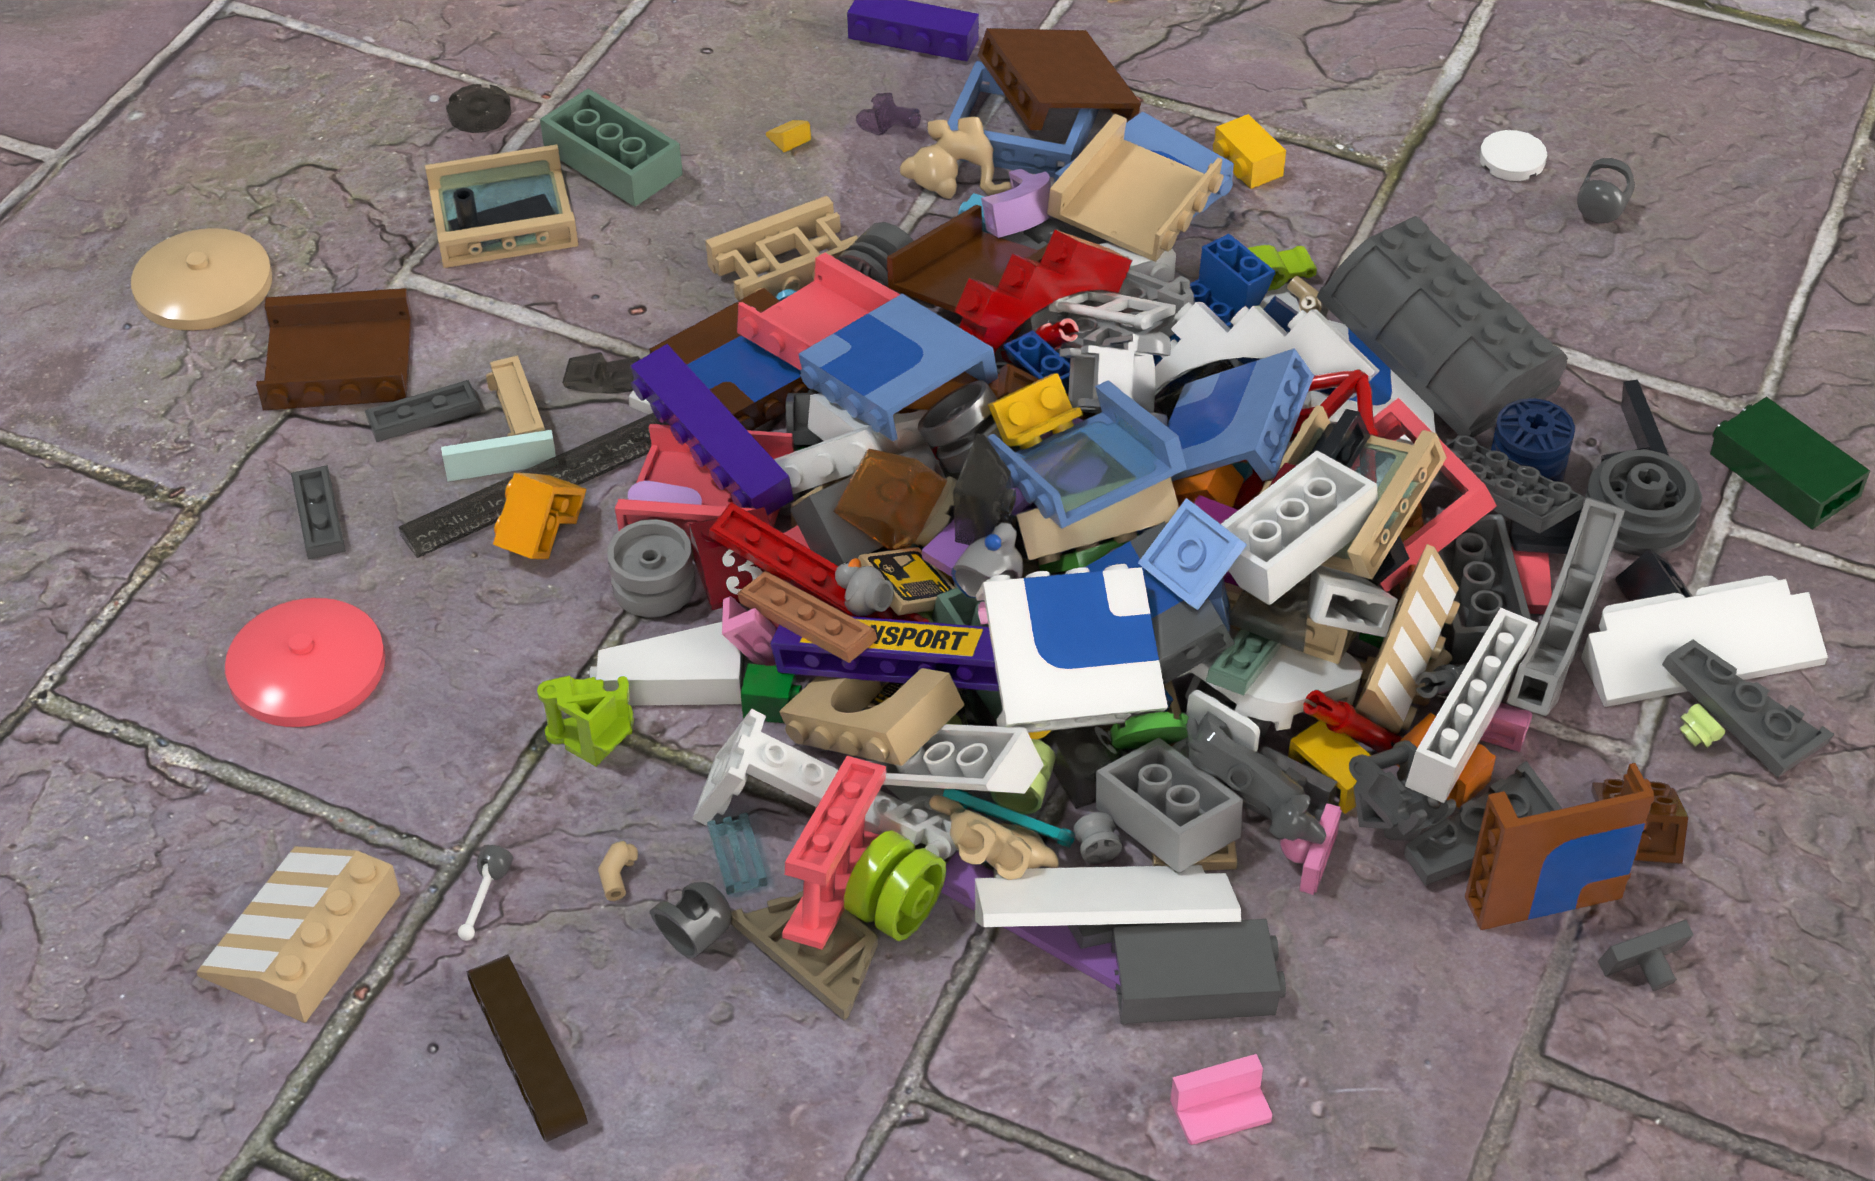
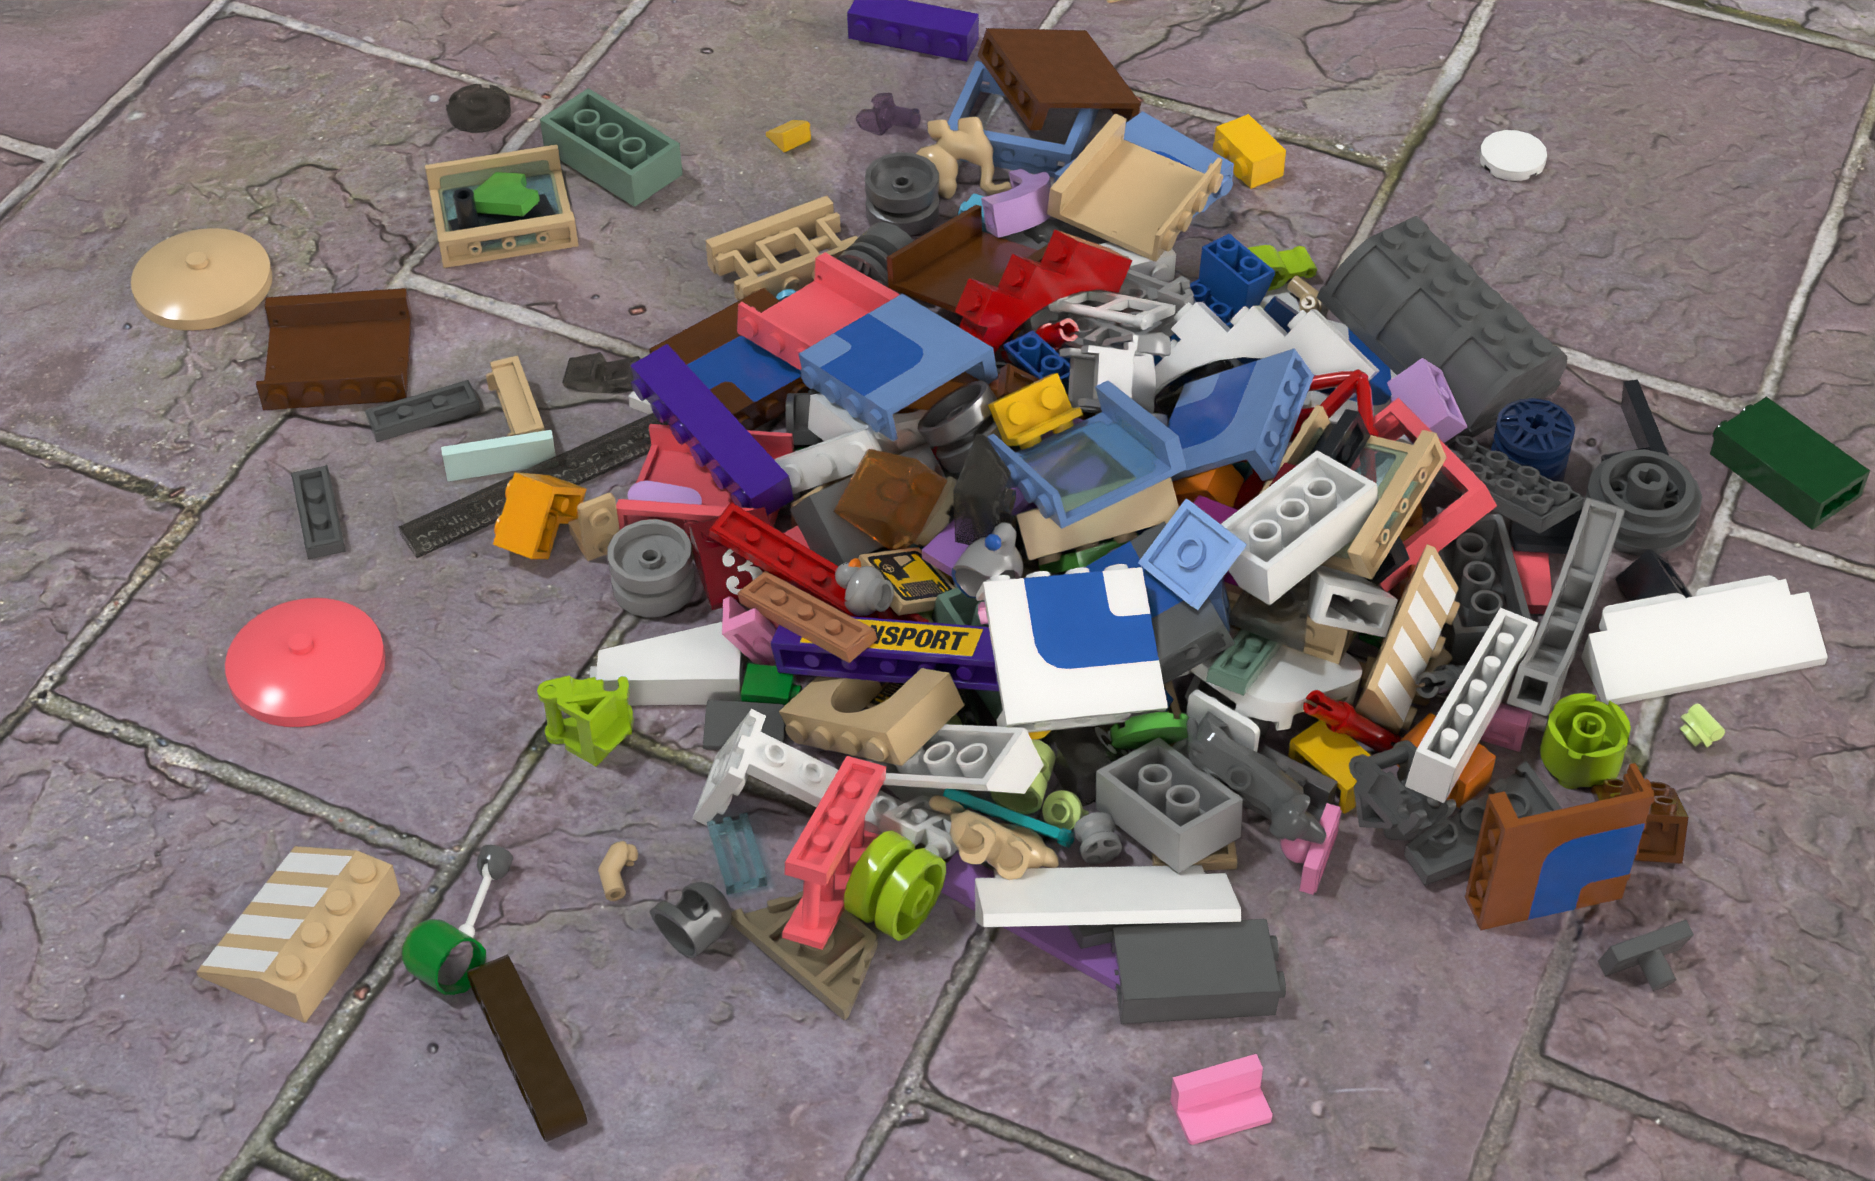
(429, 947): none -> green helmet
(505, 195): none -> bright green tile
(595, 525): none -> tan bracket
(725, 716): none -> dark grey slope
(902, 192): none -> flat silver wheel
(1063, 809): none -> yellowish green plate
(1429, 398): none -> lavender brick
(1584, 741): none -> lime brick
(1602, 200): dark grey helmet -> none
(1761, 724): dark grey wing -> none

